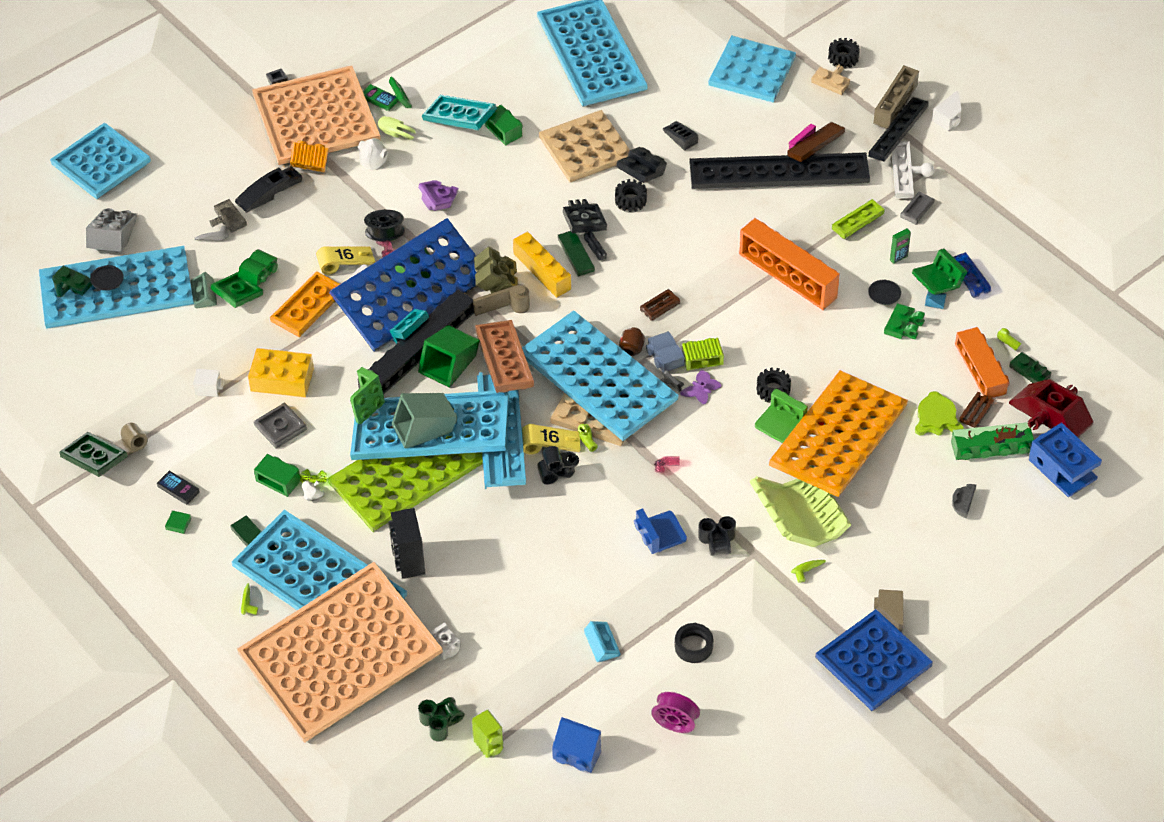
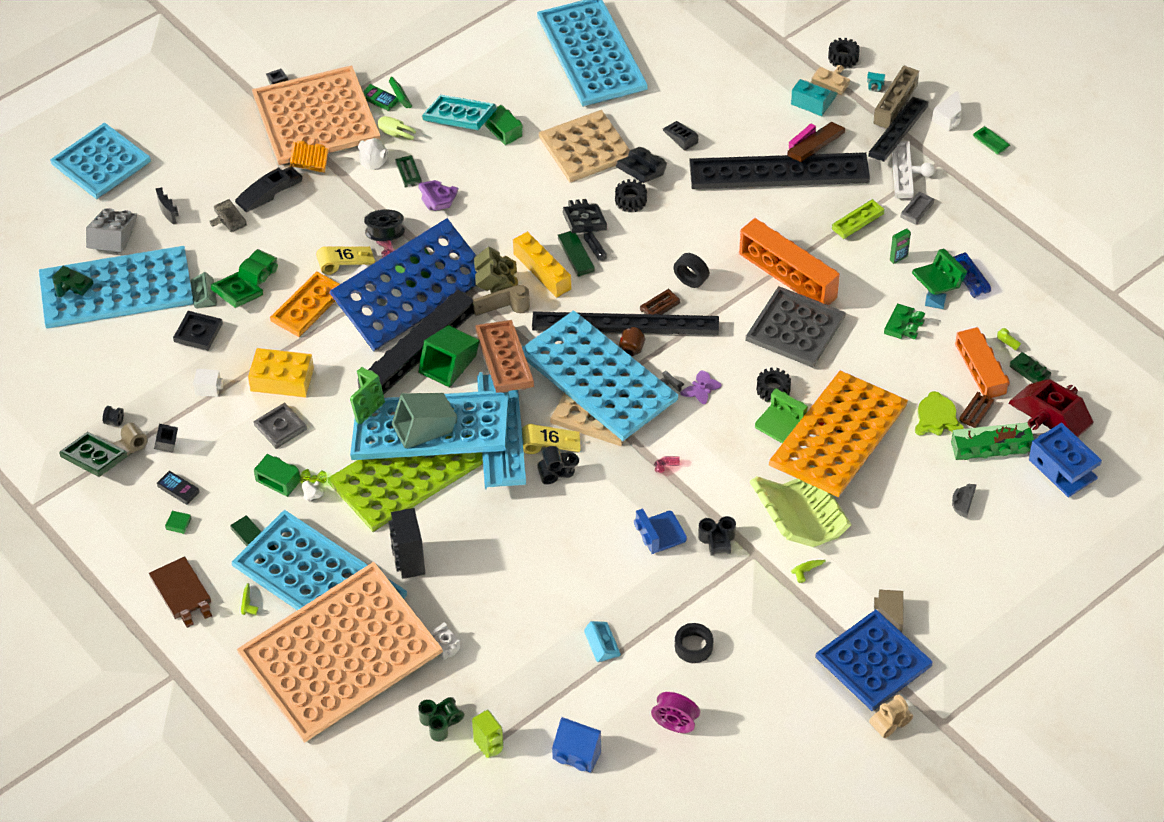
(106, 277): black piece -> none
(113, 415): none -> black wheel
(166, 206): none -> black slope
(166, 438): none -> black brick
(181, 590): none -> reddish brown tile
(198, 330): none -> black plate
(214, 236): light grey bar -> none
(408, 324): teal panel -> none
(411, 180): none -> dark green tile
(586, 437): lime arm -> none
(645, 322): none -> black plate
(665, 352): sand blue brick -> none
(696, 264): none -> black tyre
(702, 354): lime brick -> none
(752, 69): medium azure plate -> none
(795, 326): none -> dark grey plate
(812, 97): none -> teal slope
(875, 78): none -> teal tile
(884, 292): black piece -> none
(891, 716): none -> tan piece
(991, 140): none -> green tile

